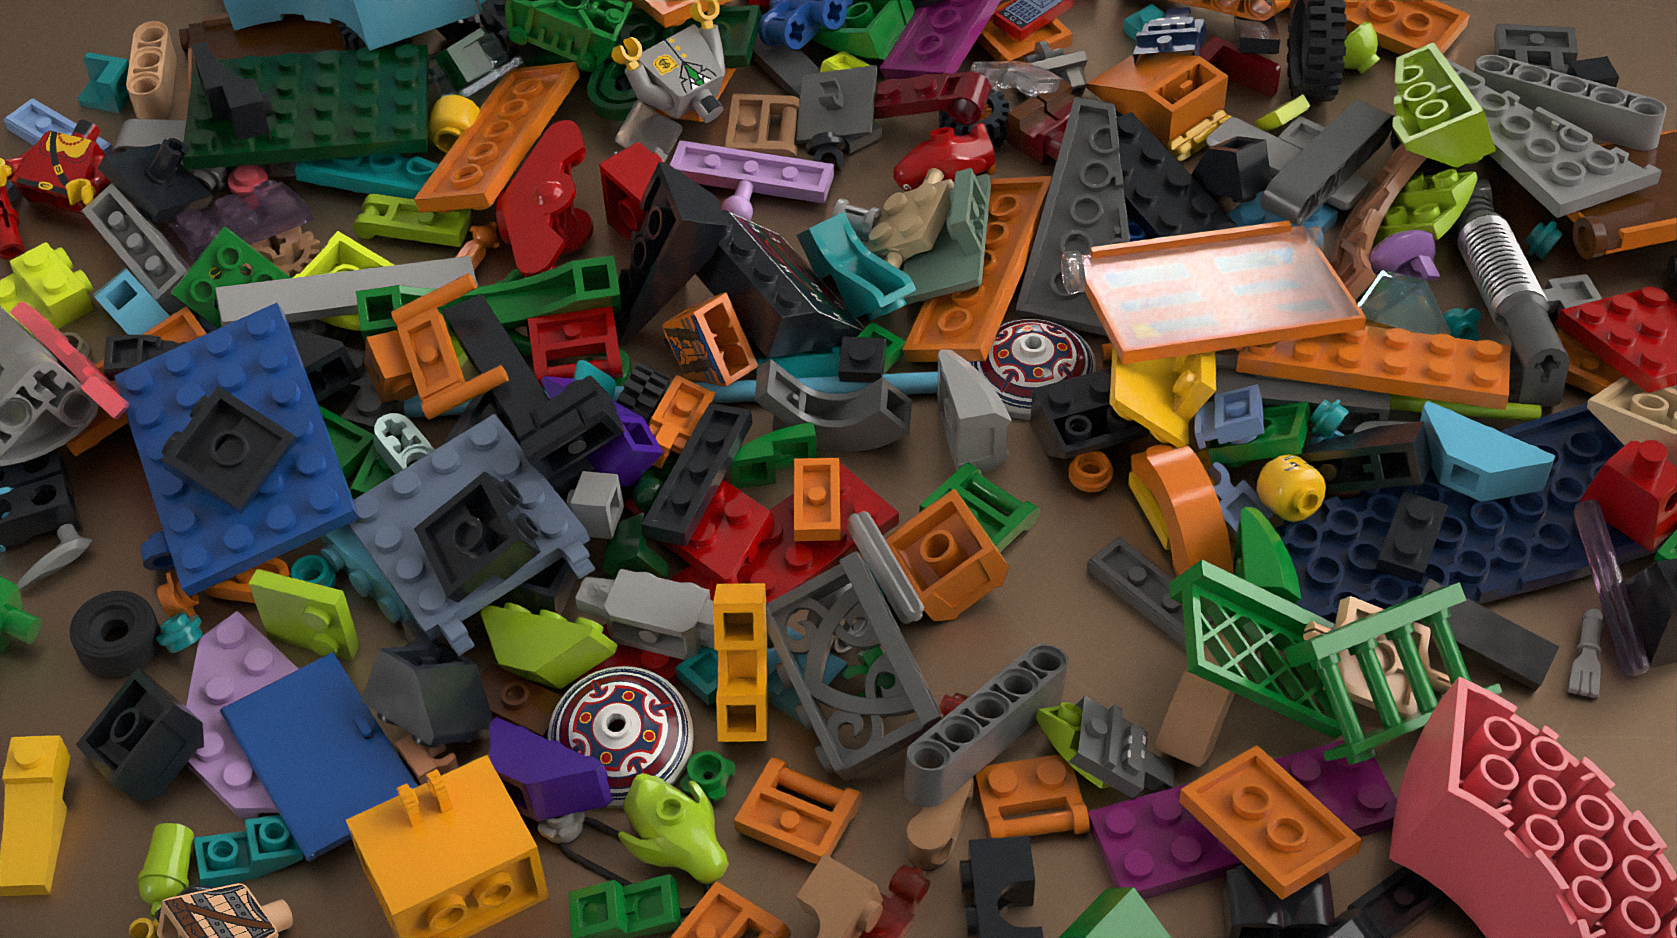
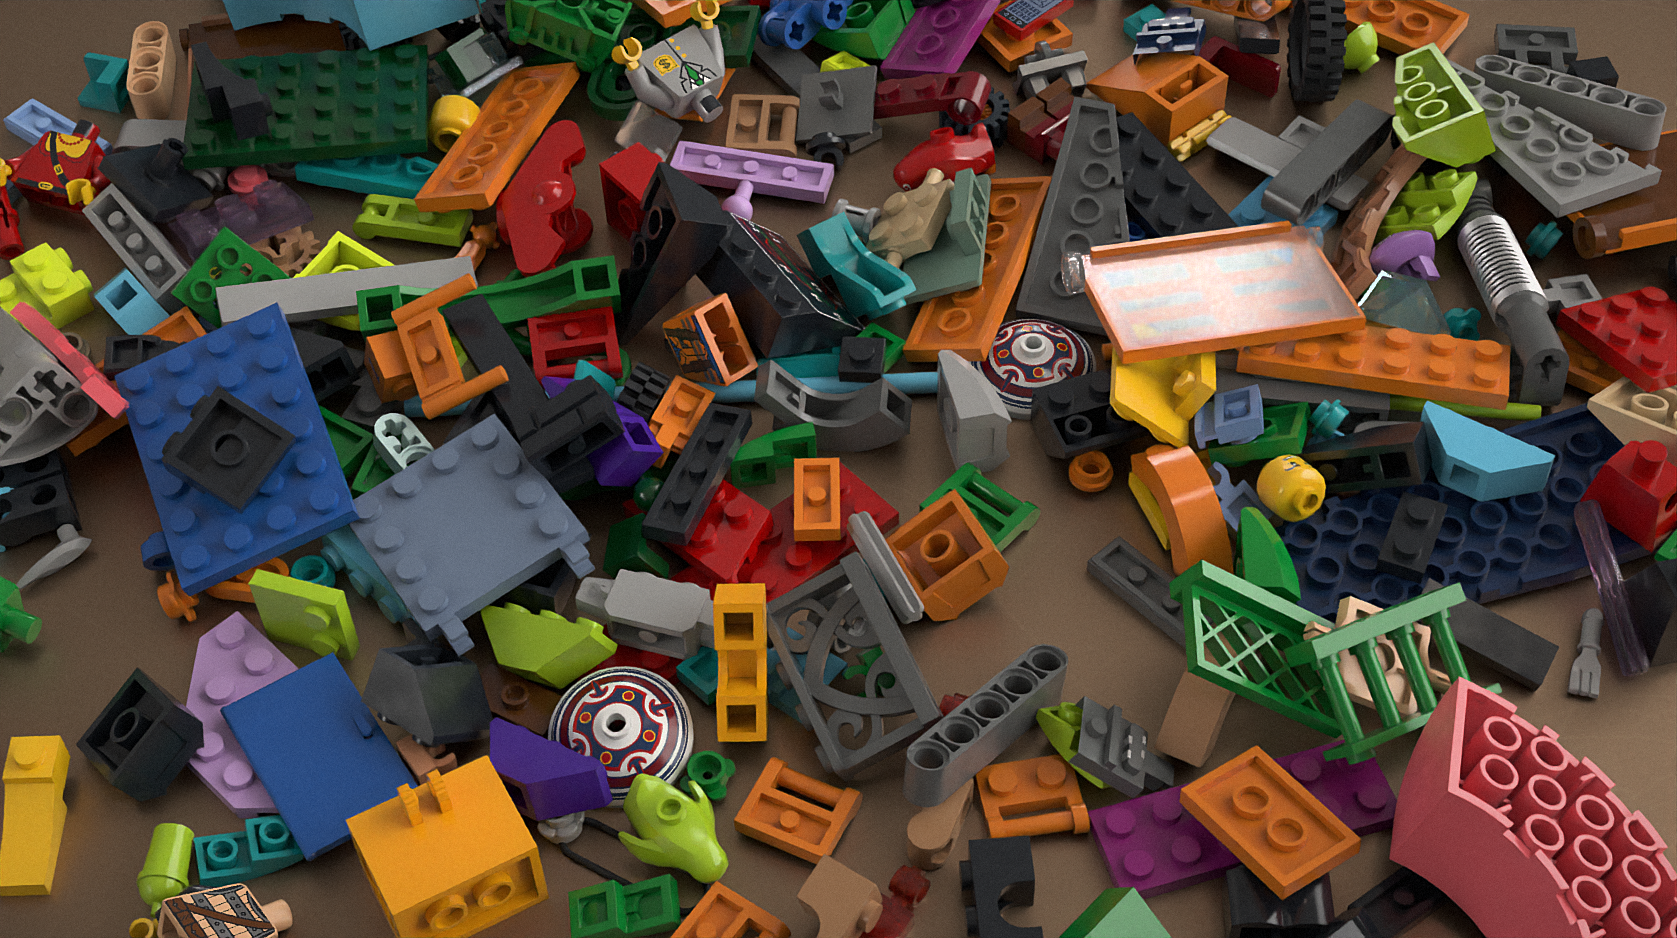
(108, 612): black tyre -> none
(179, 632): teal plate -> none
(478, 536): black plate -> none
(597, 503): light grey plate -> none
(1020, 75): clear slope -> none
(1235, 169): black slope -> none
(1283, 114): neon yellow tile -> none

